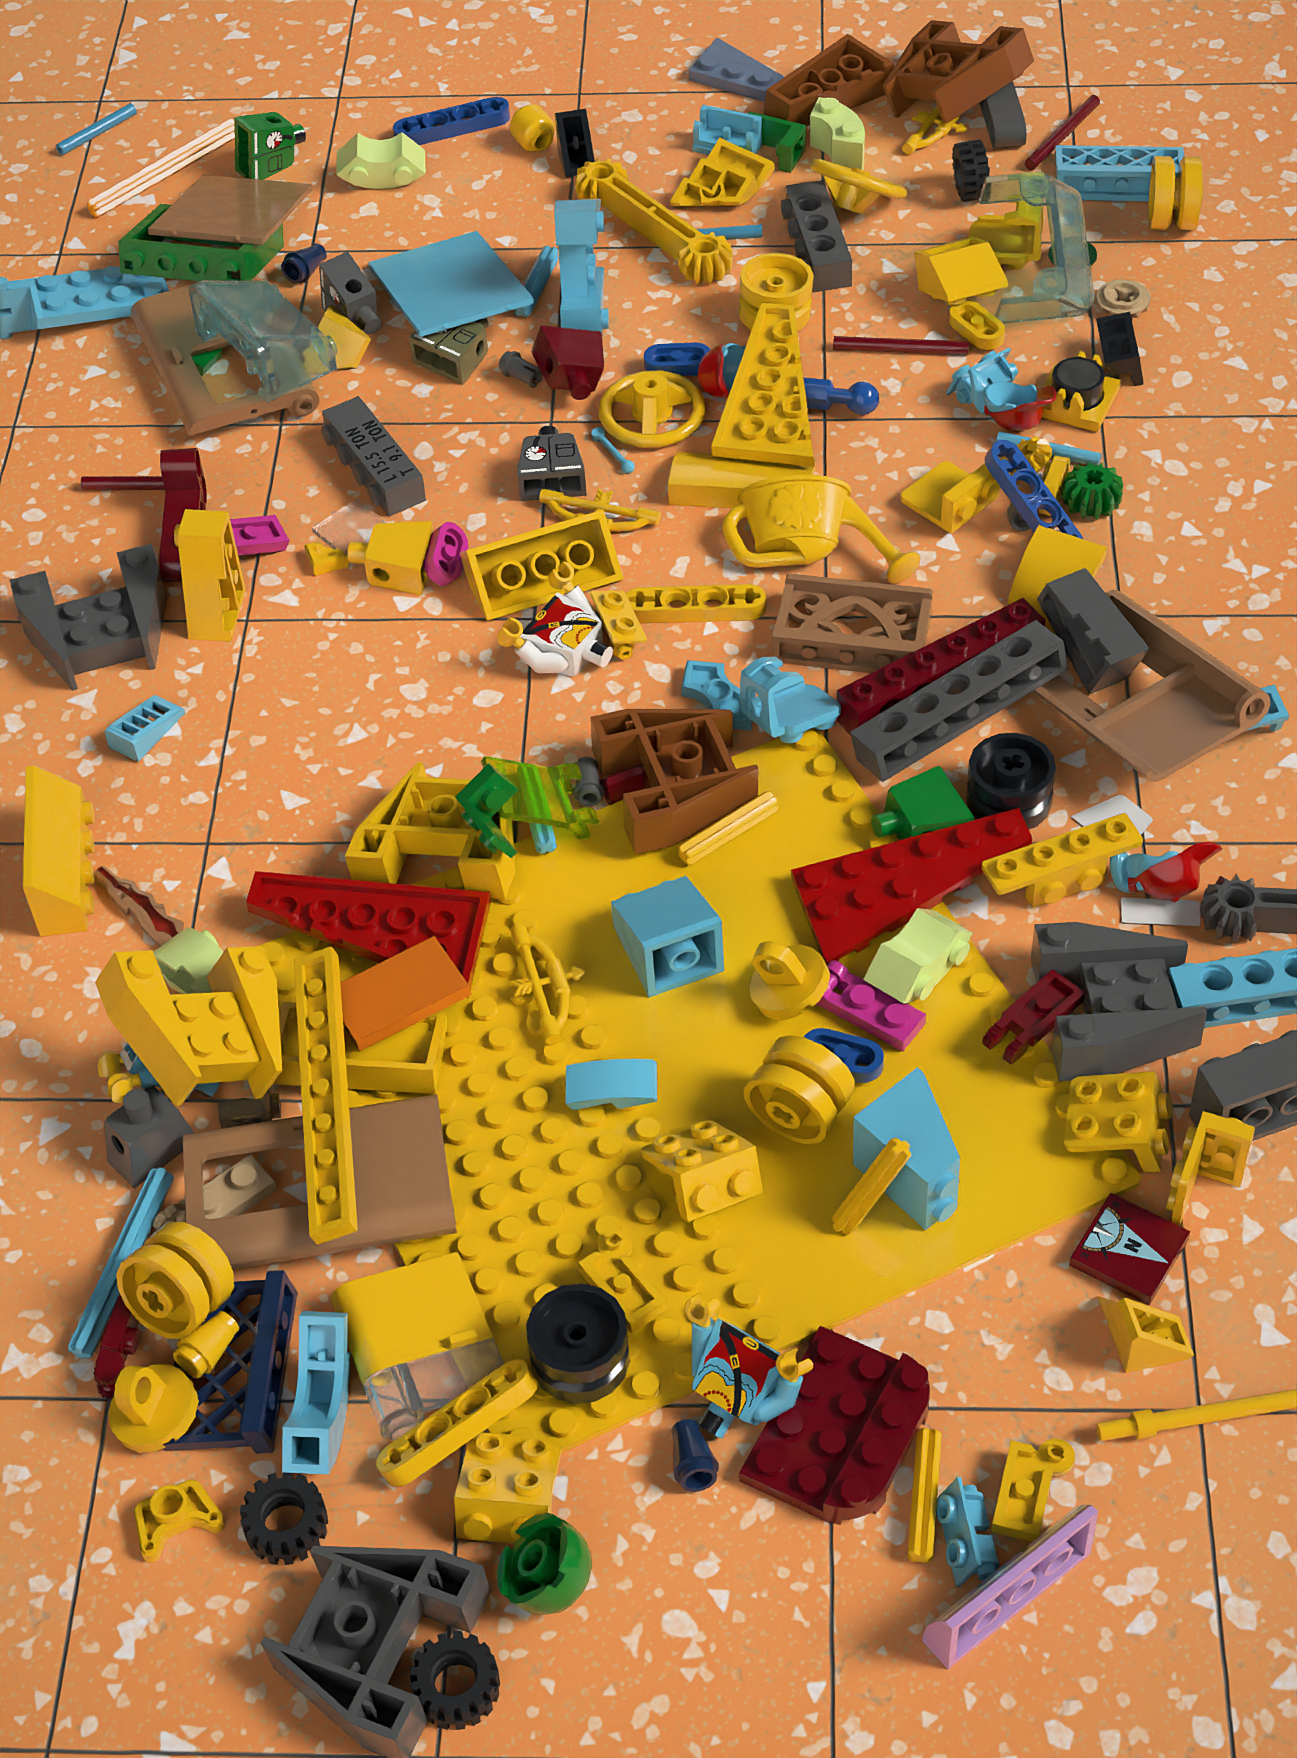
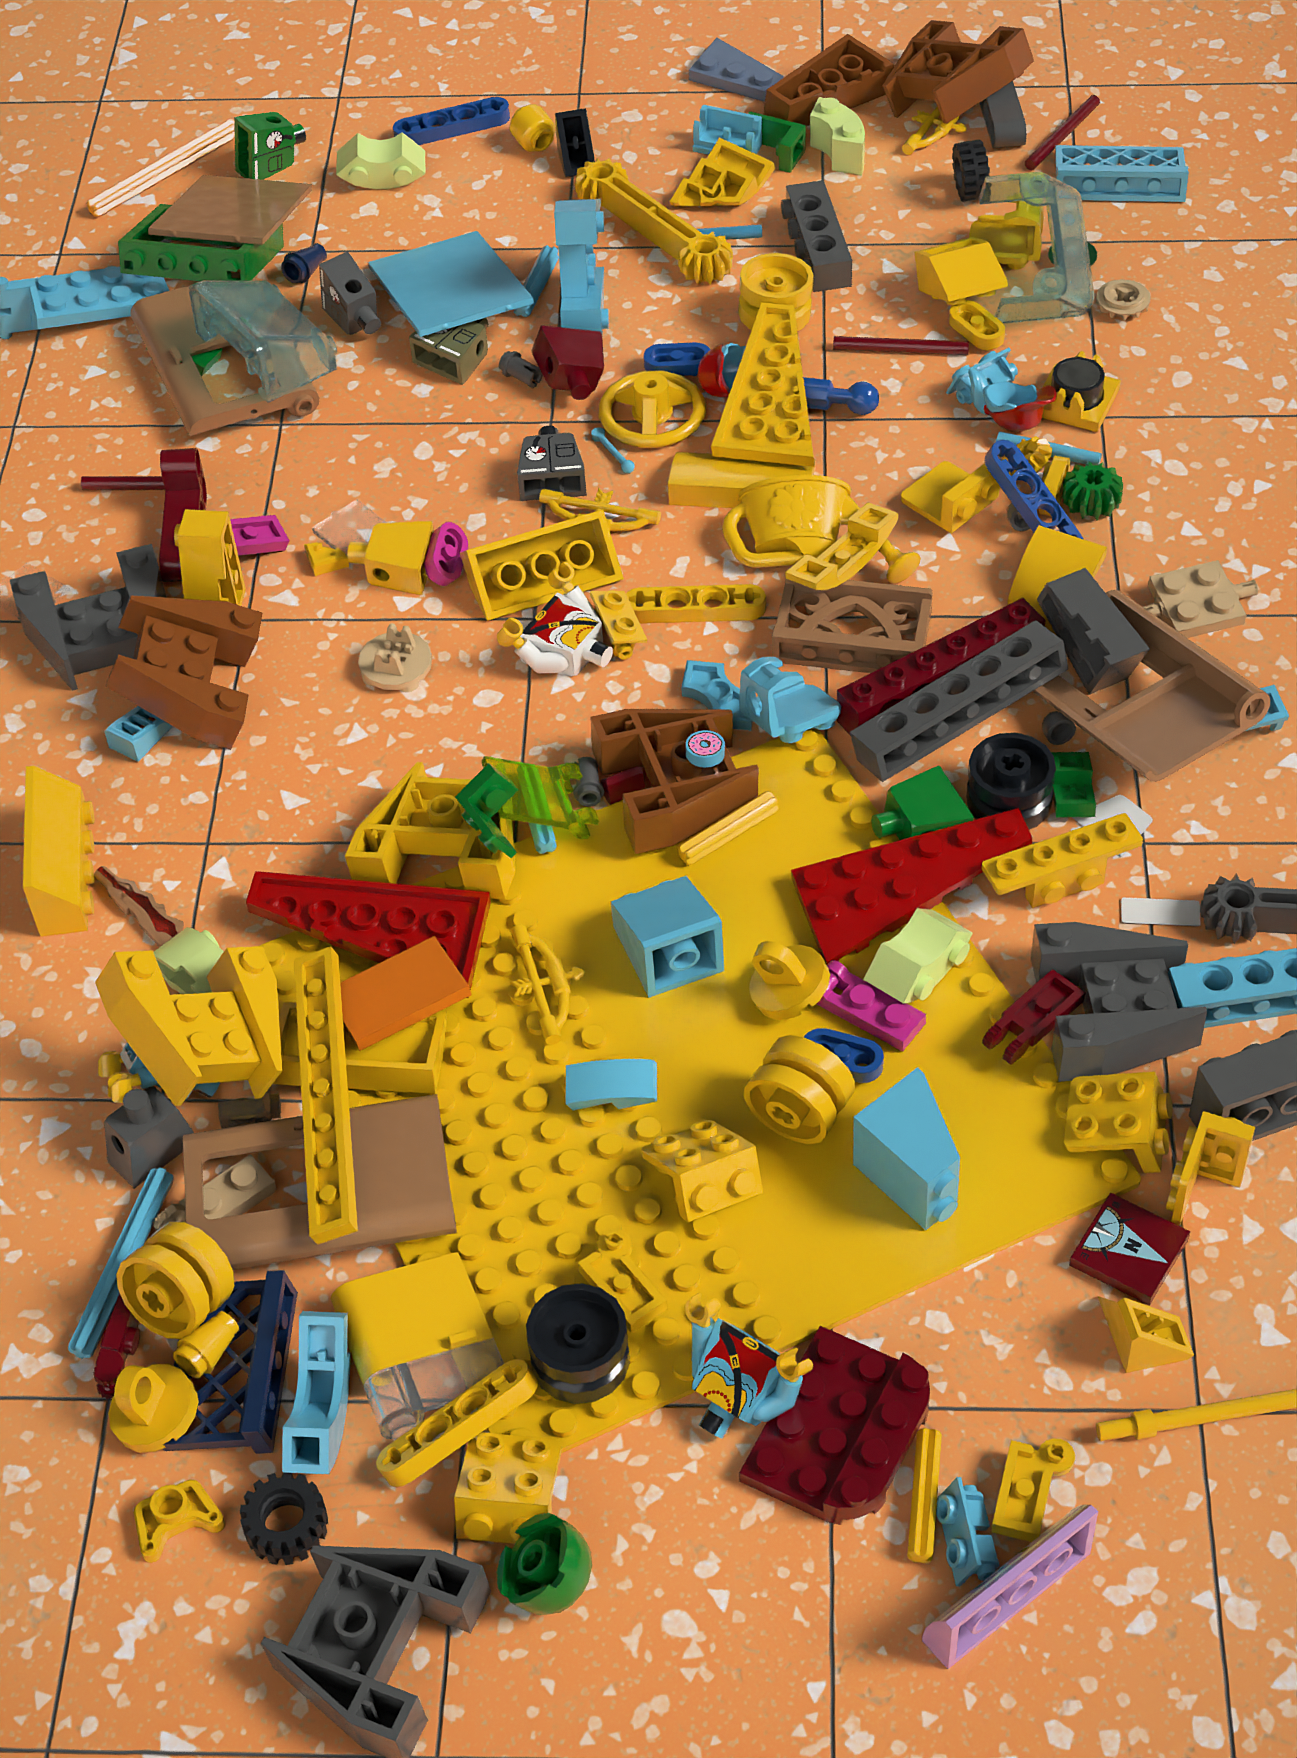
(96, 129): dark azure piece -> none
(176, 663): none -> dark orange wedge
(349, 339): yellow slope -> none
(373, 456): dark grey brick -> none
(395, 660): none -> tan plate
(449, 1653): black tyre -> none
(692, 1457): dark blue cone -> none
(705, 748): none -> tile
(850, 553): none -> yellow slope
(855, 187): yellow piece -> none
(871, 1186): yellow axle -> none
(1058, 728): none -> dark grey hinge
(1073, 785): none -> green slope
(1120, 346): black hinge -> none
(1162, 876): red hair -> none
(1178, 193): yellow wheel -> none
(1199, 599): none -> tan plate

